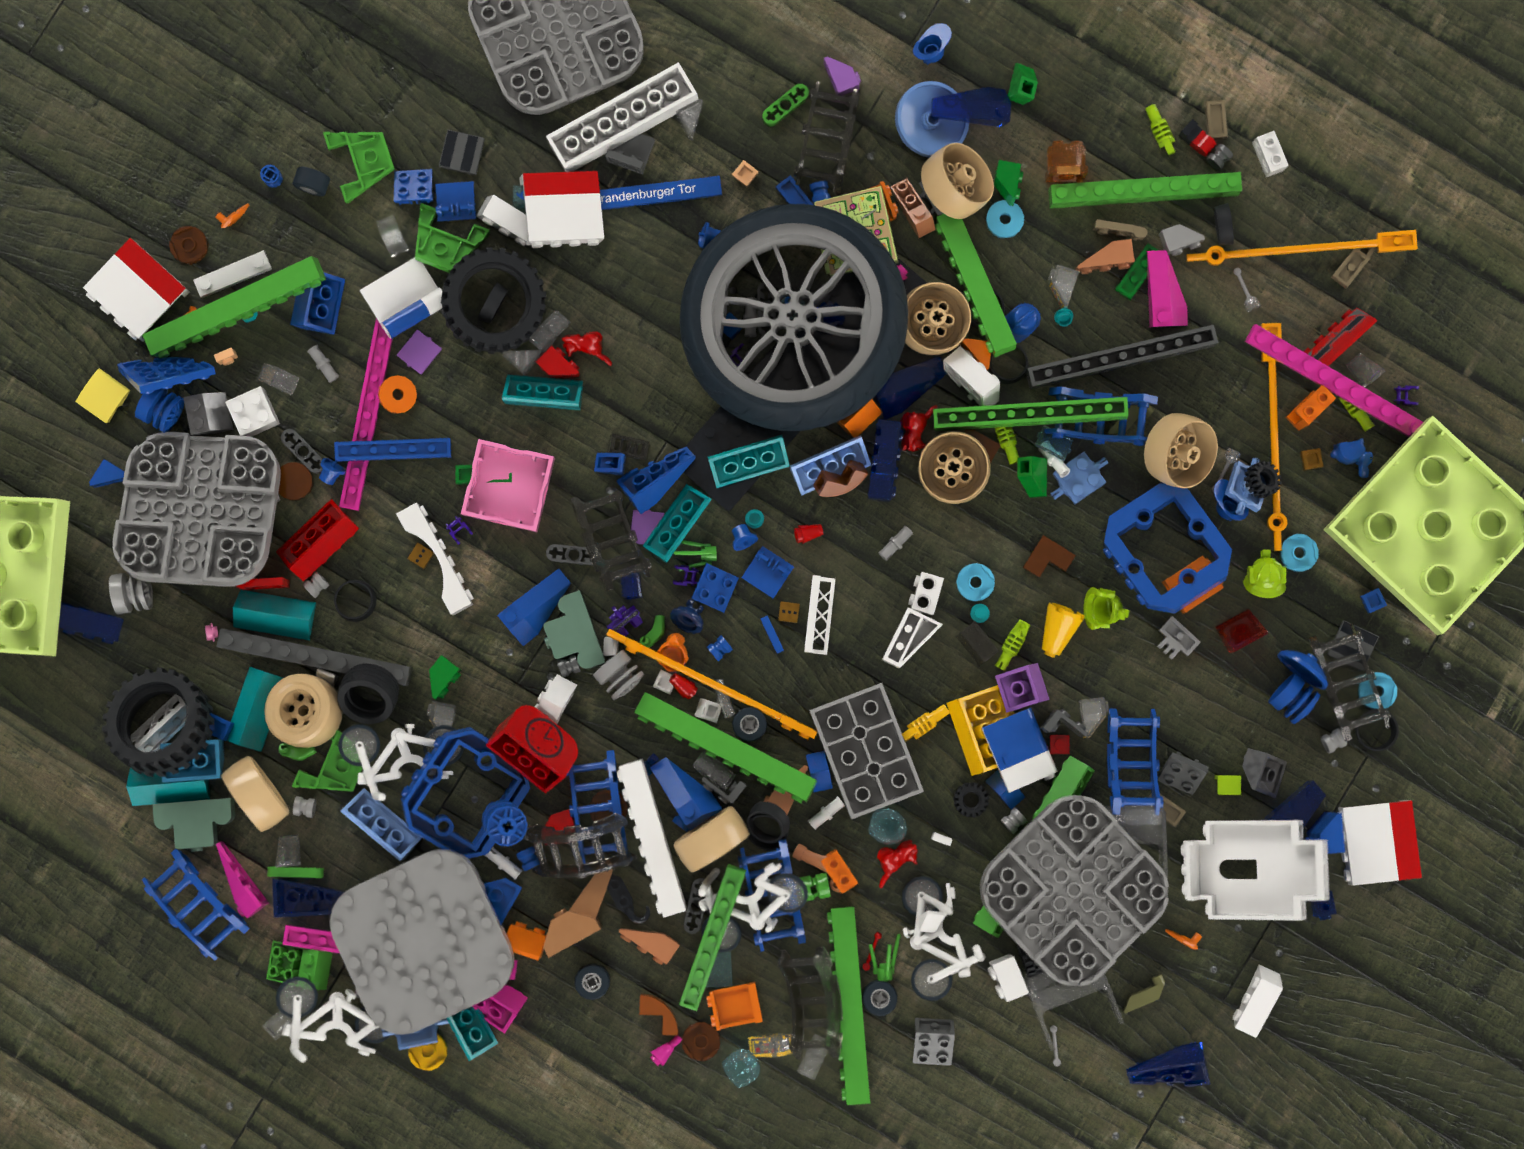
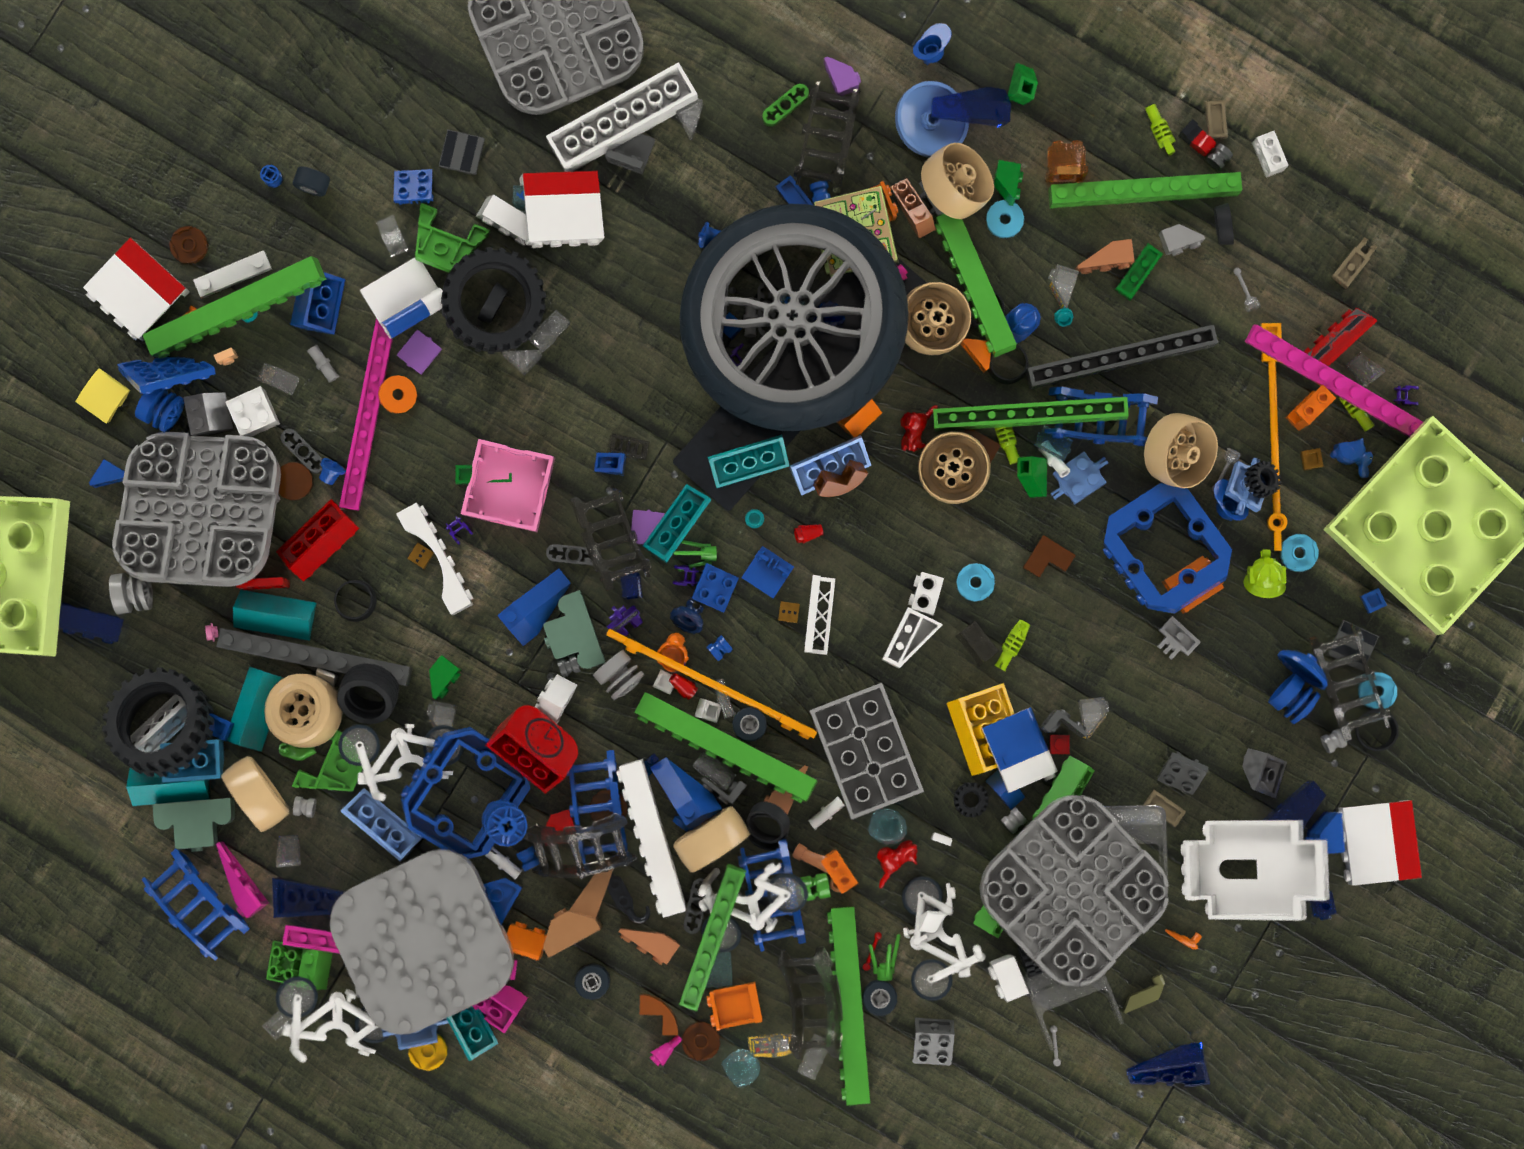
(232, 218): orange bar -> none
(297, 872): bright green beam -> none
(316, 584): light grey wheel -> none
(369, 157): bright green wing -> none
(392, 449): blue tile -> none
(455, 201): blue hinge -> none
(543, 392): teal slope -> none
(556, 366): red slope -> none
(589, 343): red animal -> none
(610, 647): white slope -> none
(650, 484): blue wedge -> none
(655, 633): bright green arm -> none
(660, 192): blue tile -> none
(743, 537): blue piece -> none
(745, 173): light nougat plate -> none
(772, 634): blue tile -> none
(819, 770): blue slope -> none
(884, 460): clear blue wedge -> none
(895, 543): light grey pin -> none
(908, 386): clear blue wedge -> none
(925, 723): yellow hinge -> none
(973, 377): white wedge -> none
(979, 613): teal plate -> none
(1022, 687): medium lavender slope -> none
(1059, 628): yellow cone -> none
(1103, 608): lime helmet -> none
(1115, 764): blue fence -> none
(1120, 229): dark tan hinge -> none
(1165, 297): dark pink wedge -> none
(1228, 784): lime panel -> none
(1240, 631): clear red slope -> none
(1258, 1001): white wedge -> none
(1384, 242): light orange bar -> none

